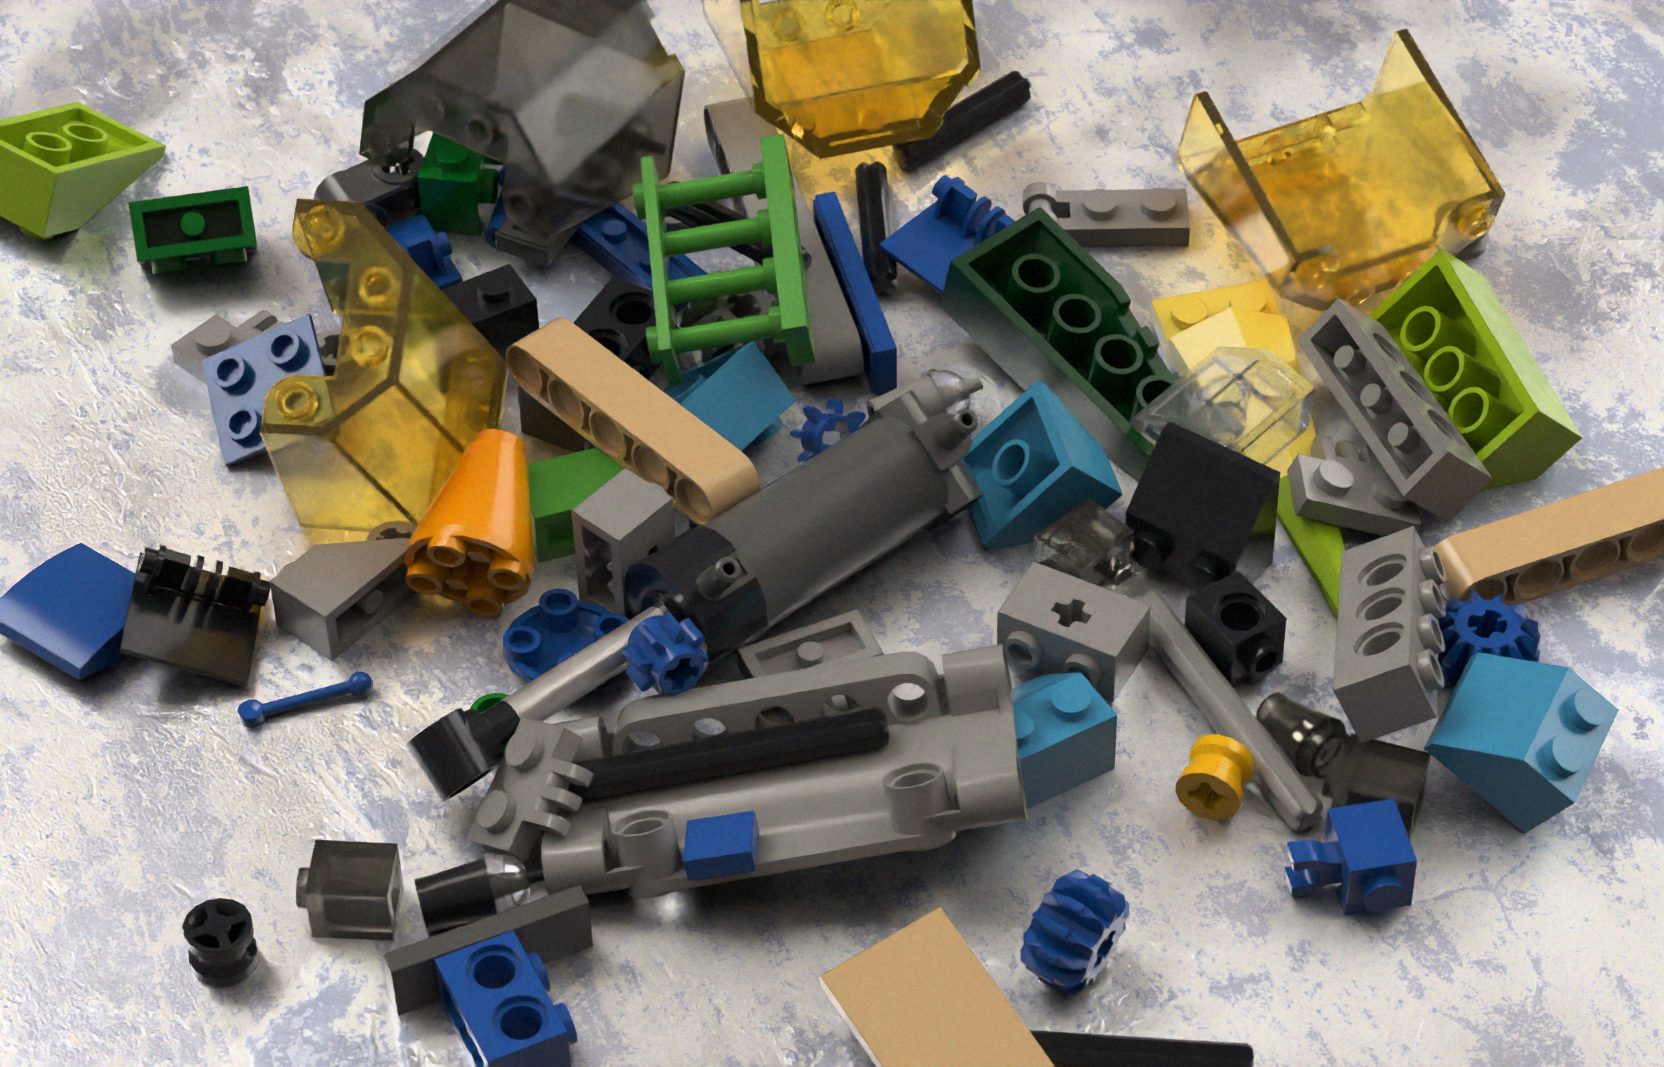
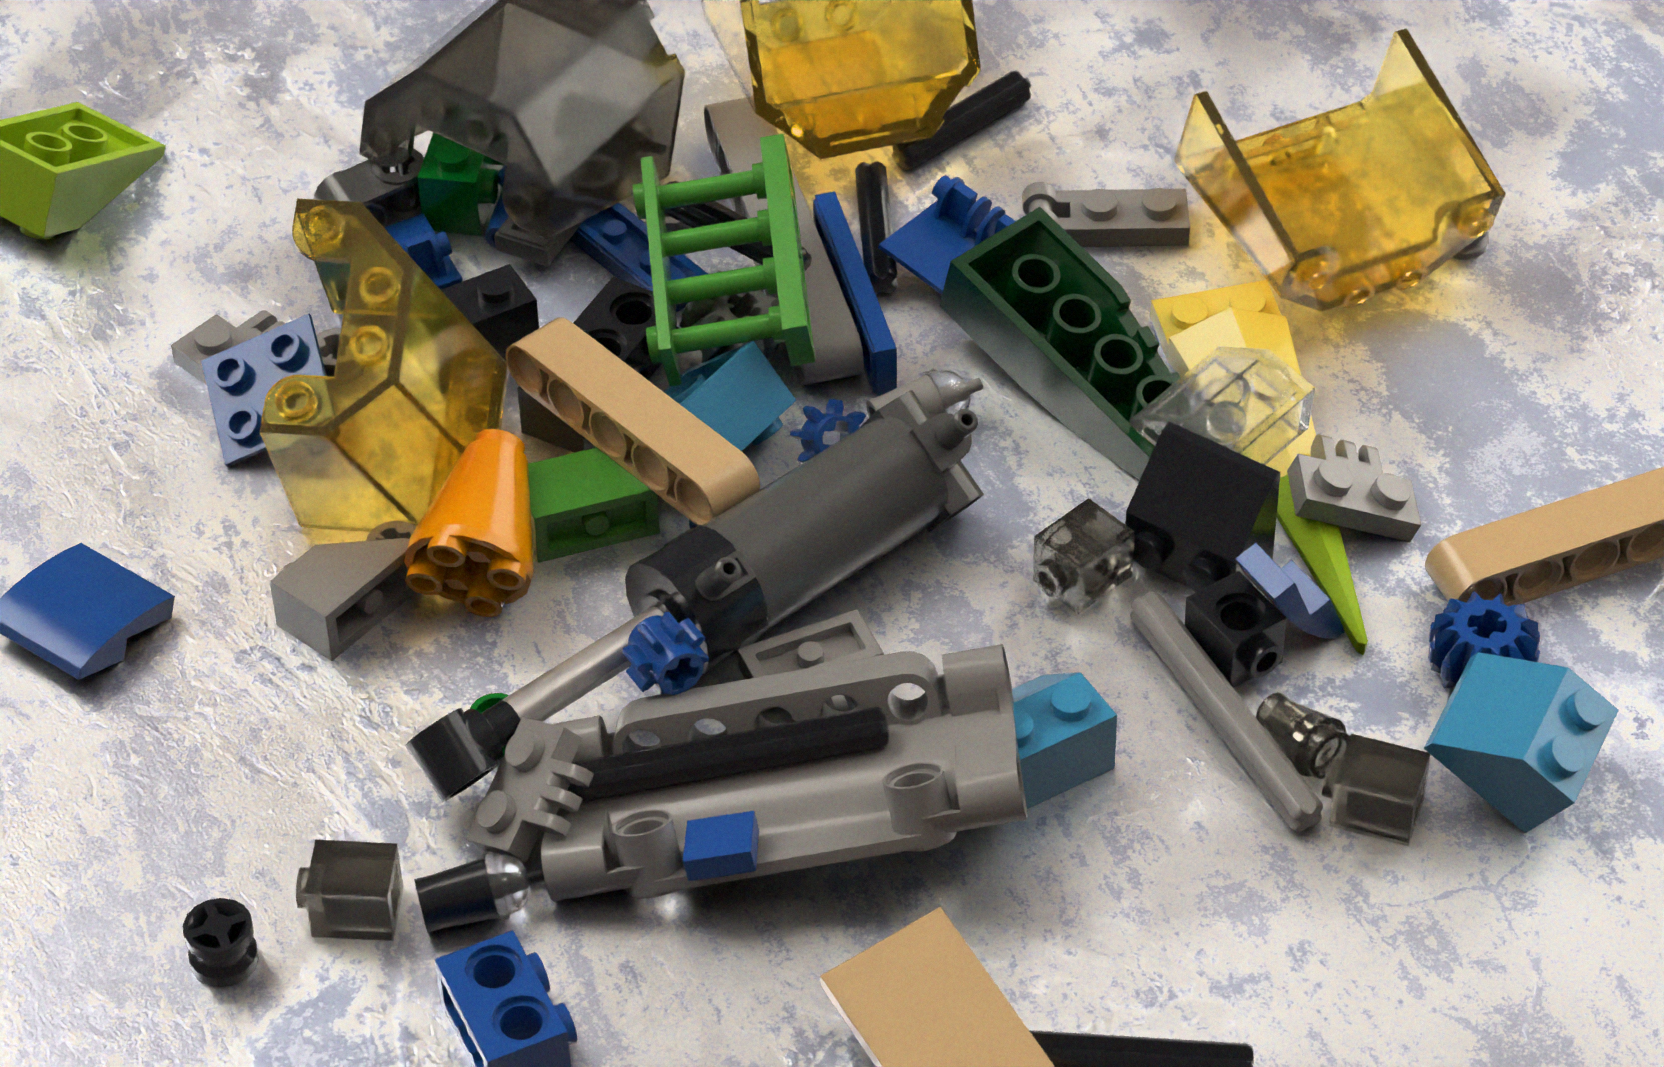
(193, 227): green brick -> none
(194, 615): black hinge -> none
(253, 712): blue hinge -> none
(547, 926): dark grey tile -> none
(554, 633): blue dish -> none
(613, 531): light grey brick -> none
(1034, 469): dark azure slope -> none
(1073, 627): light grey brick -> none
(1074, 931): blue gear -> none
(1215, 777): yellow wheel -> none
(1292, 593): none -> slope
(1361, 854): blue brick -> none
(1389, 634): light grey brick -> none
(1394, 410): light grey brick -> none
(1478, 369): lime slope -> none

